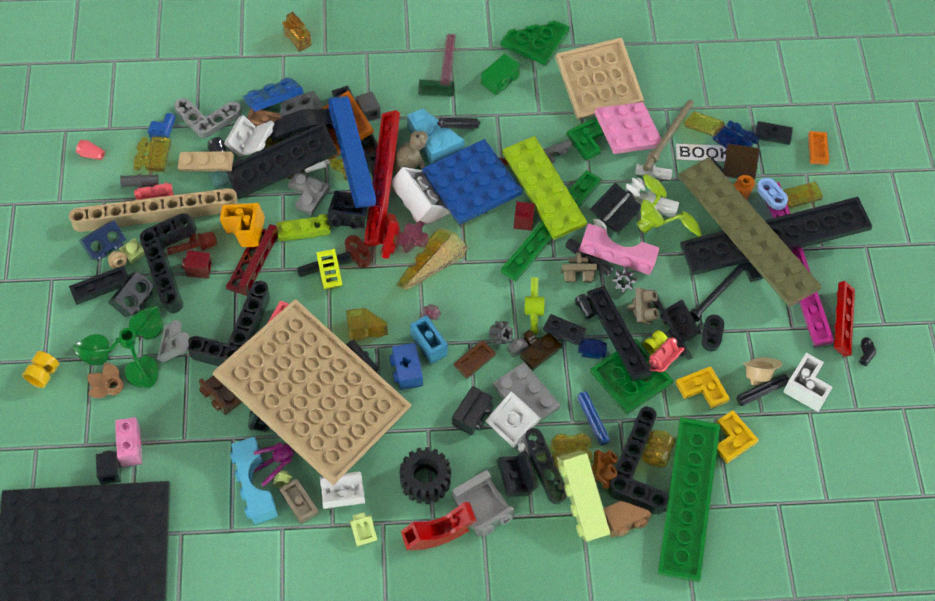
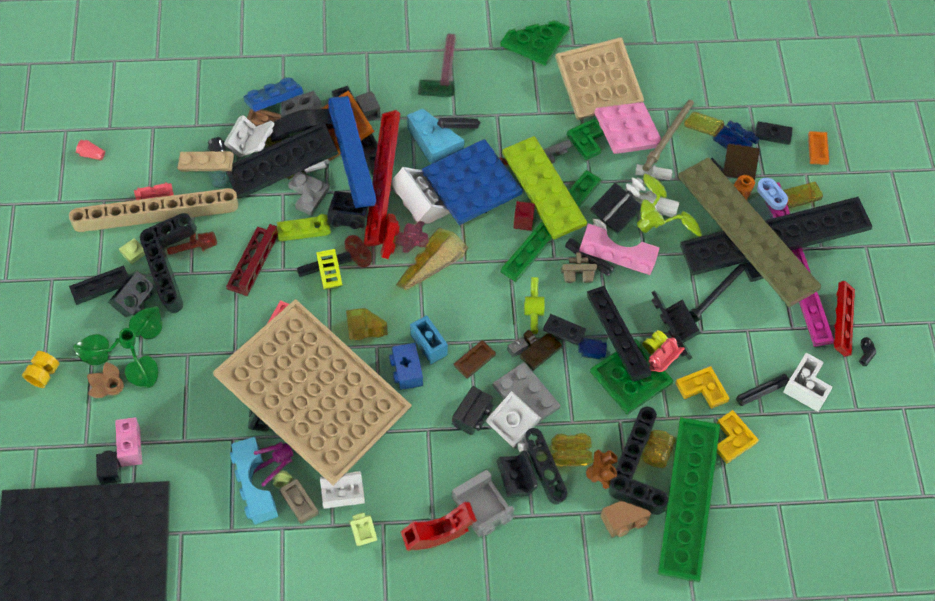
(100, 236): dark blue brick -> none
(114, 257): tan plate -> none
(139, 180): dark grey pin -> none
(157, 155): clear yellow plate -> none
(162, 129): blue piece -> none
(173, 341): light grey plate -> none
(197, 264): dark red brick -> none
(203, 122): light grey beam -> none
(220, 395): reddish brown bracket -> none
(240, 332): black beam -> none
(244, 221): light orange brick -> none
(296, 32): clear orange piece -> none
(337, 164): clear yellow arm -> none
(364, 355): black pin -> none
(408, 153): dark tan animal -> none
(425, 460): black tyre -> none
(432, 311): clear pink plate -> none
(500, 74): green brick -> none
(500, 332): dark grey gear -> none
(583, 495): yellowish green wedge -> none
(585, 306): black pin -> none
(593, 418): blue axle -> none
(628, 276): gear -> none
(641, 306): dark tan hips -> none
(700, 152): white sticker -> none
(712, 334): black plate -> none
(761, 369): tan piece -> none

